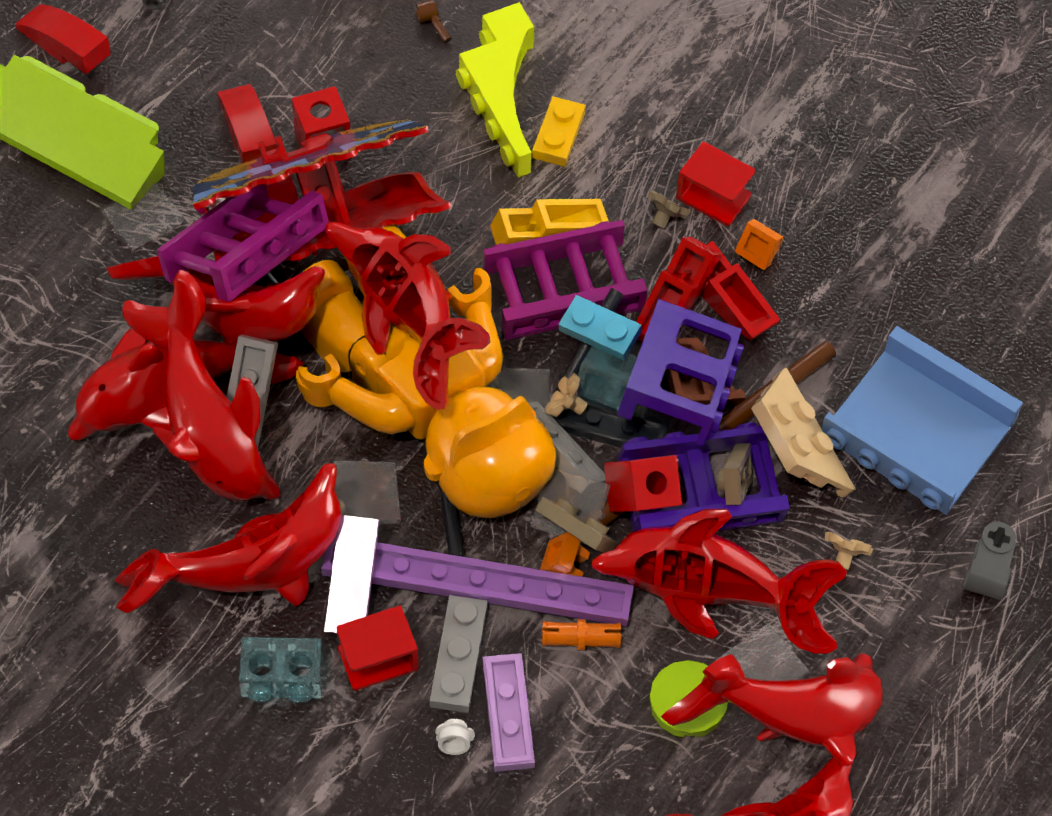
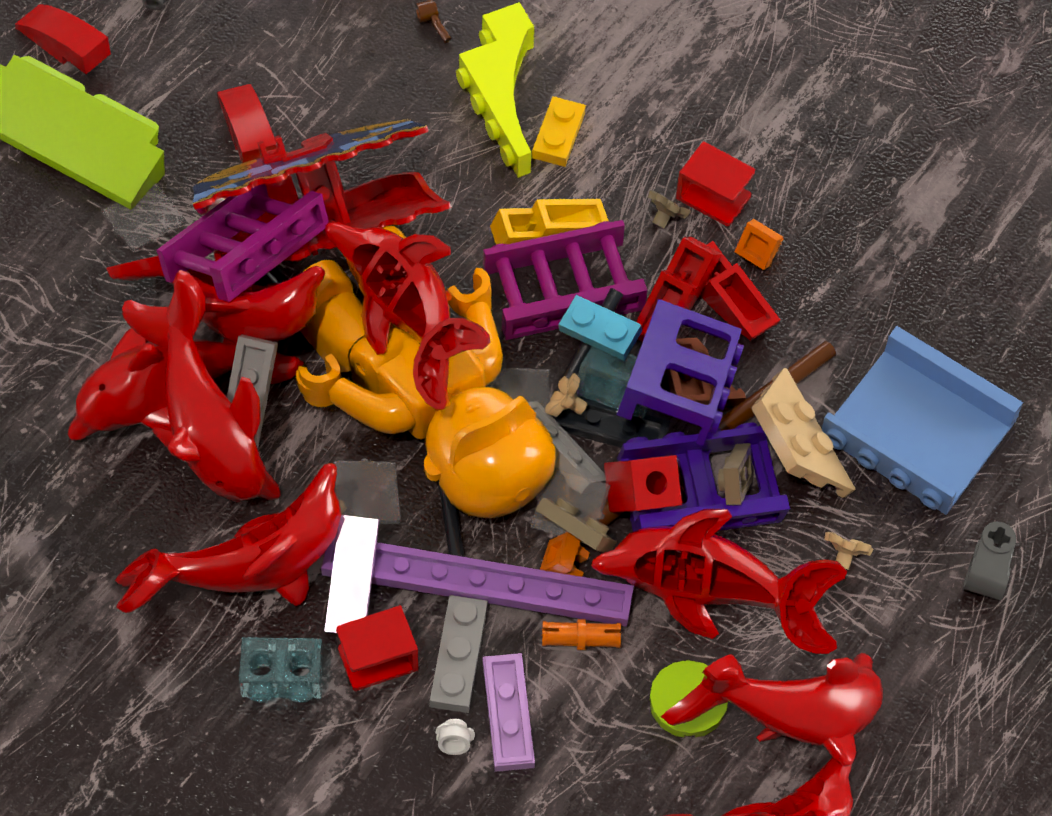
(306, 124): red piece -> none
(768, 657): clear piece -> none

